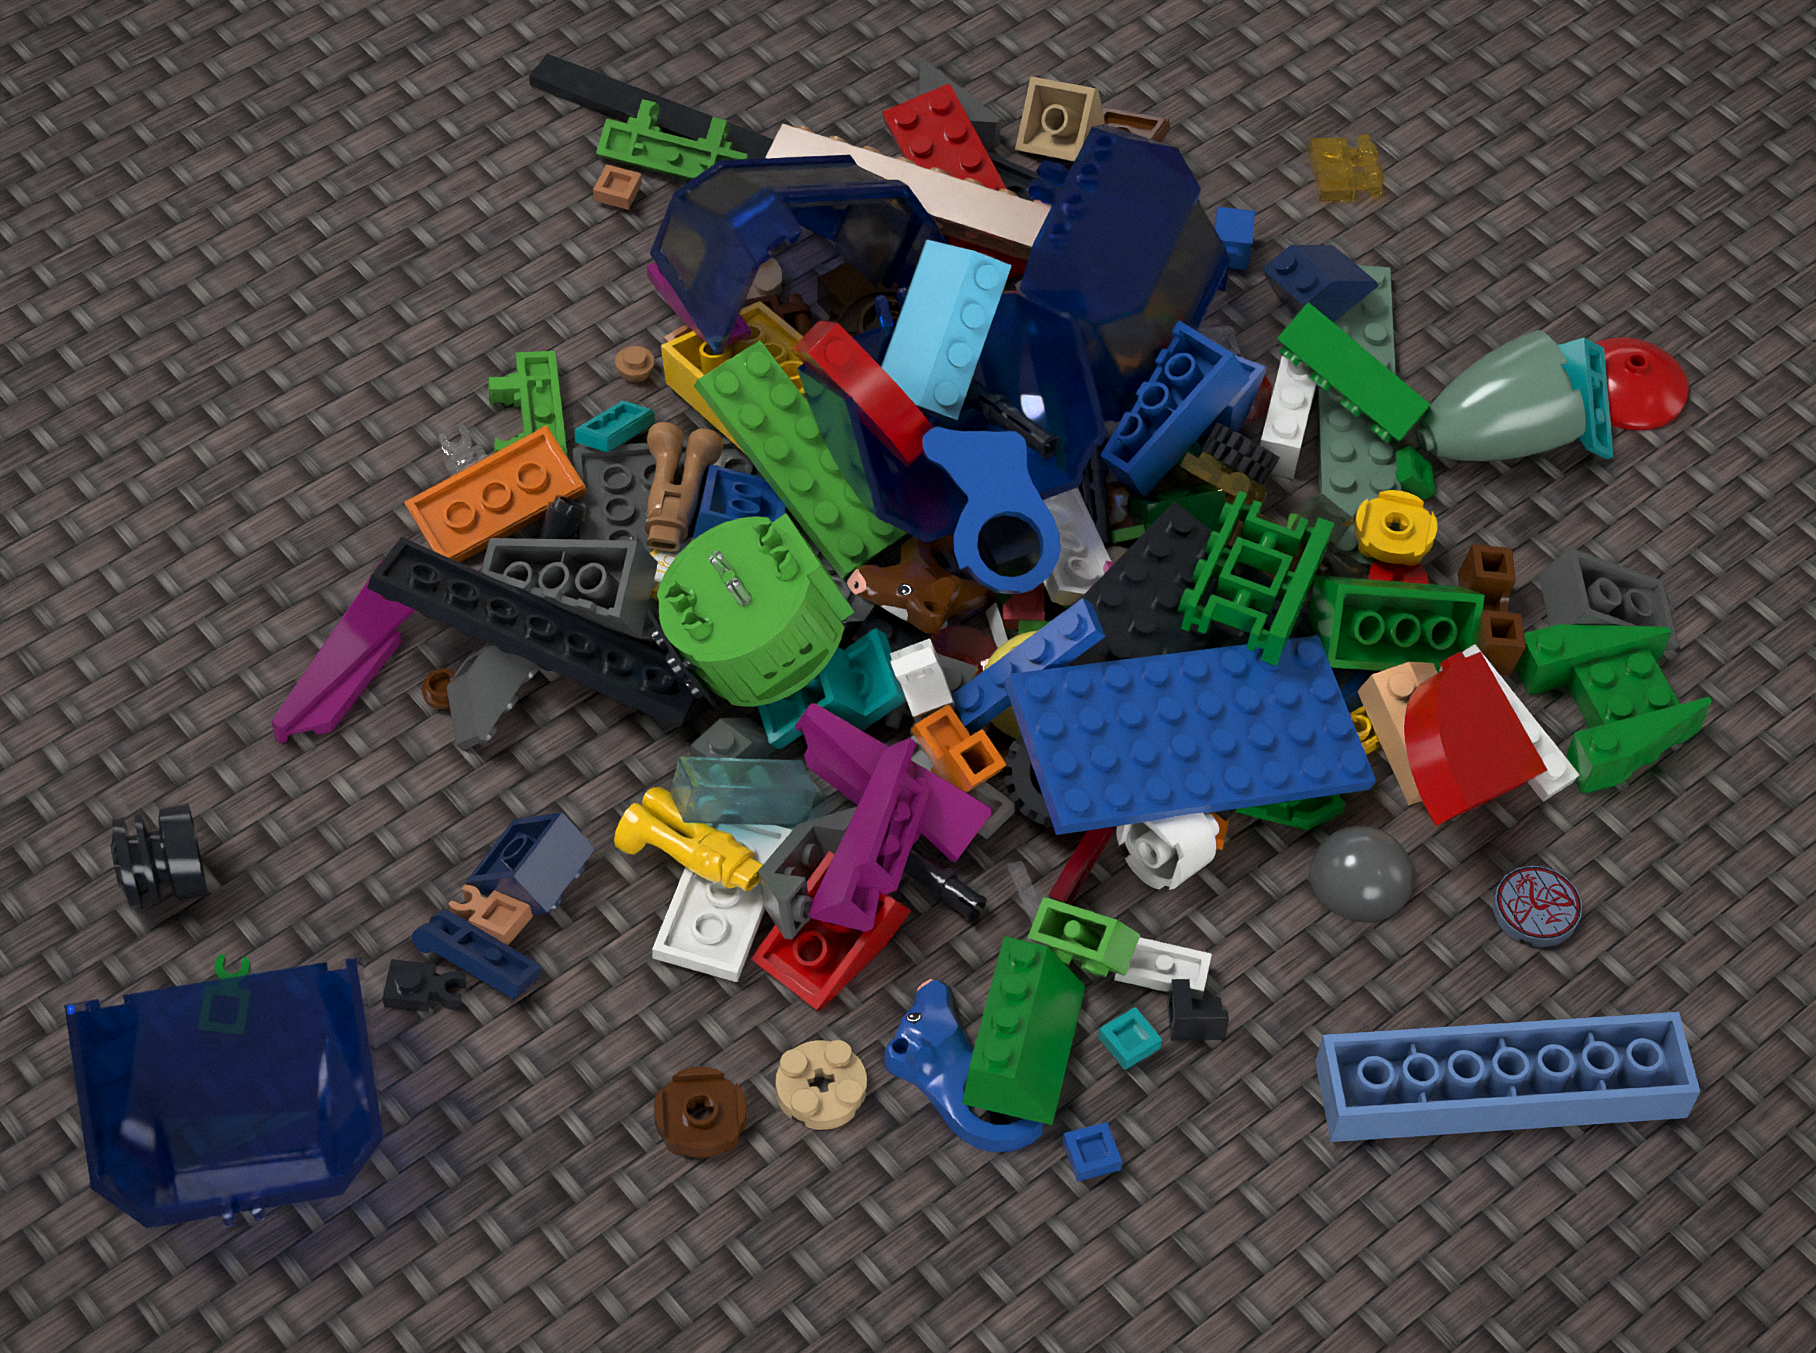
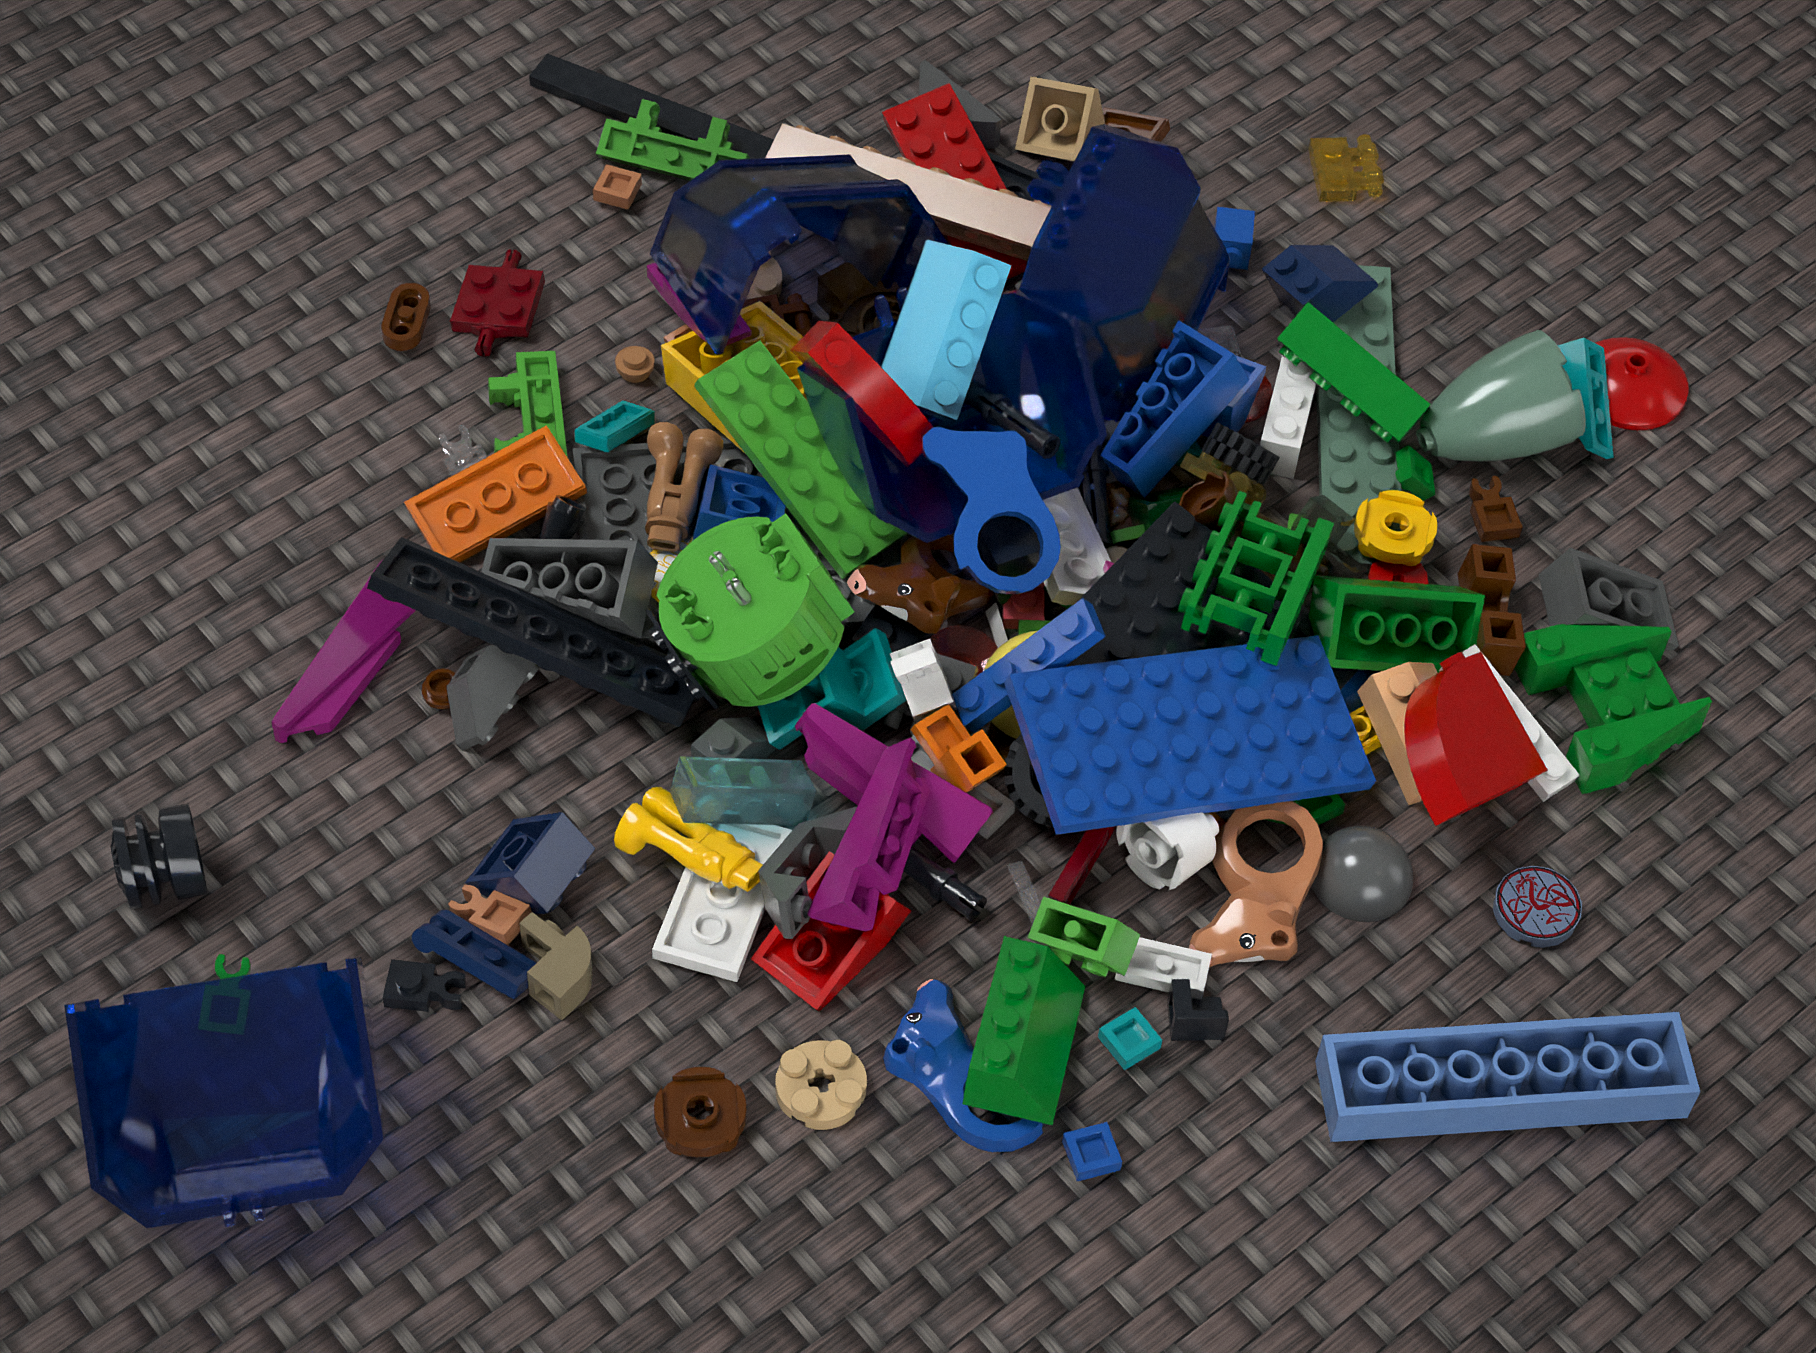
(405, 325): none -> reddish brown plate
(497, 301): none -> dark red plate
(564, 965): none -> dark tan brick
(1208, 497): none -> reddish brown hair
(1263, 906): none -> nougat animal
(1492, 515): none -> reddish brown plate

